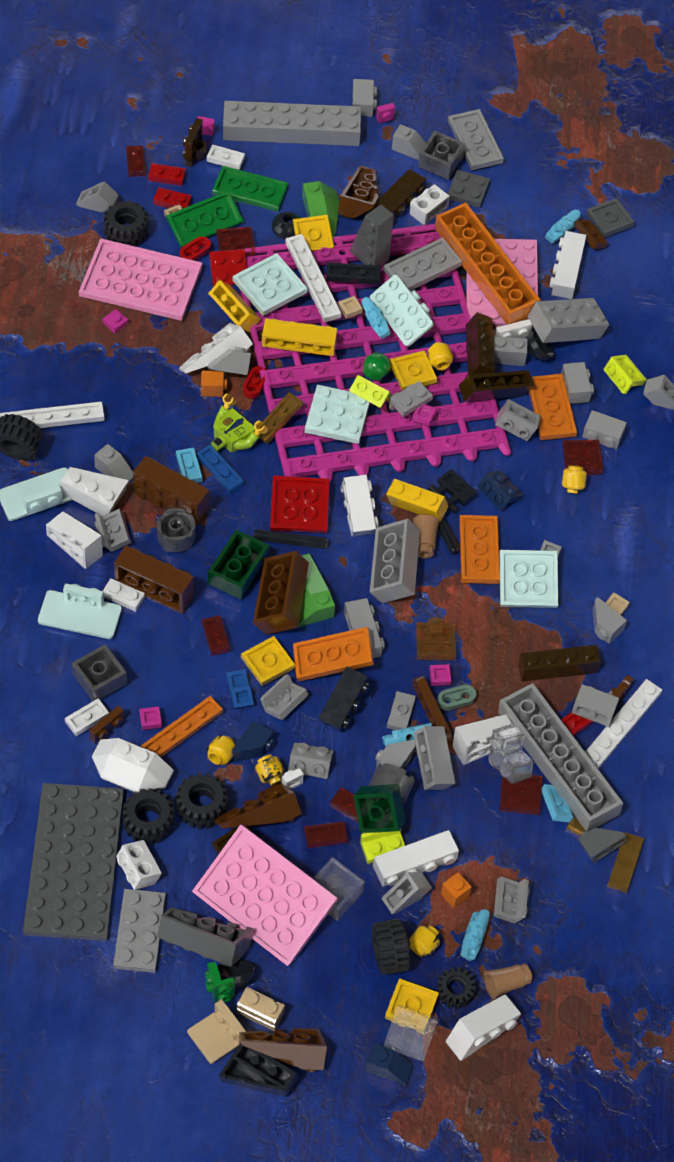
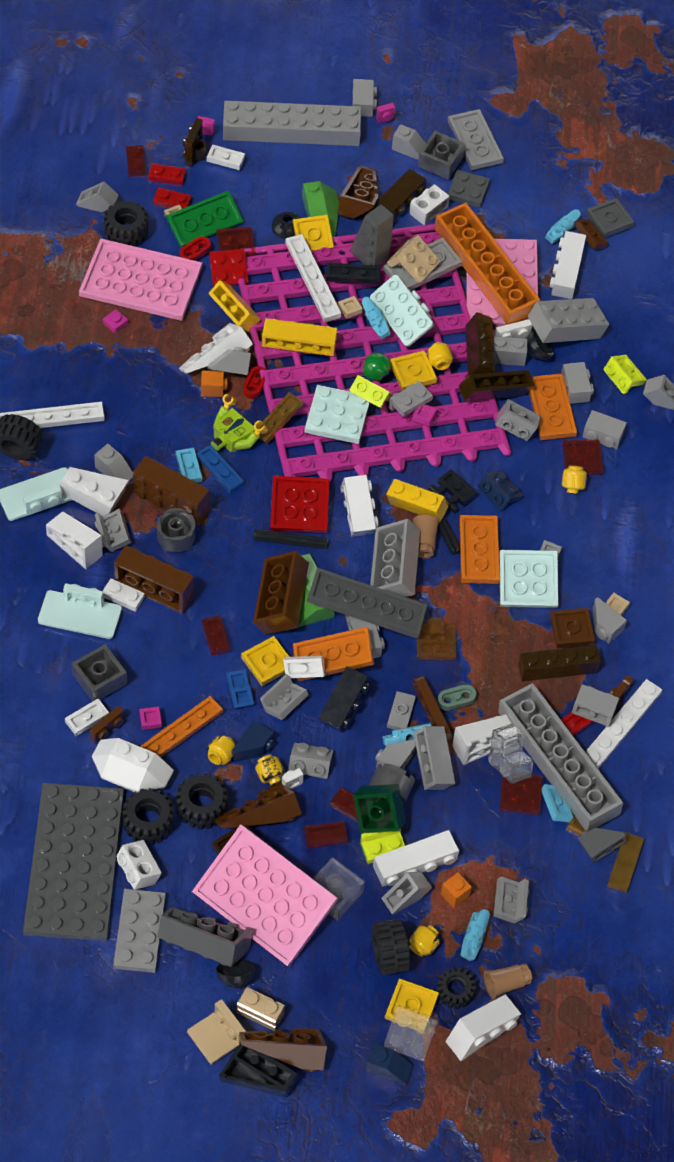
(219, 988): green bracket -> none
(238, 564): dark green brick -> none
(251, 188): green tile -> none
(270, 284): light aqua plate -> none
(304, 666): none -> white plate
(367, 603): none -> dark grey plate
(415, 258): none -> tan bracket
(440, 675): dark pink plate -> none
(572, 627): none -> reddish brown plate

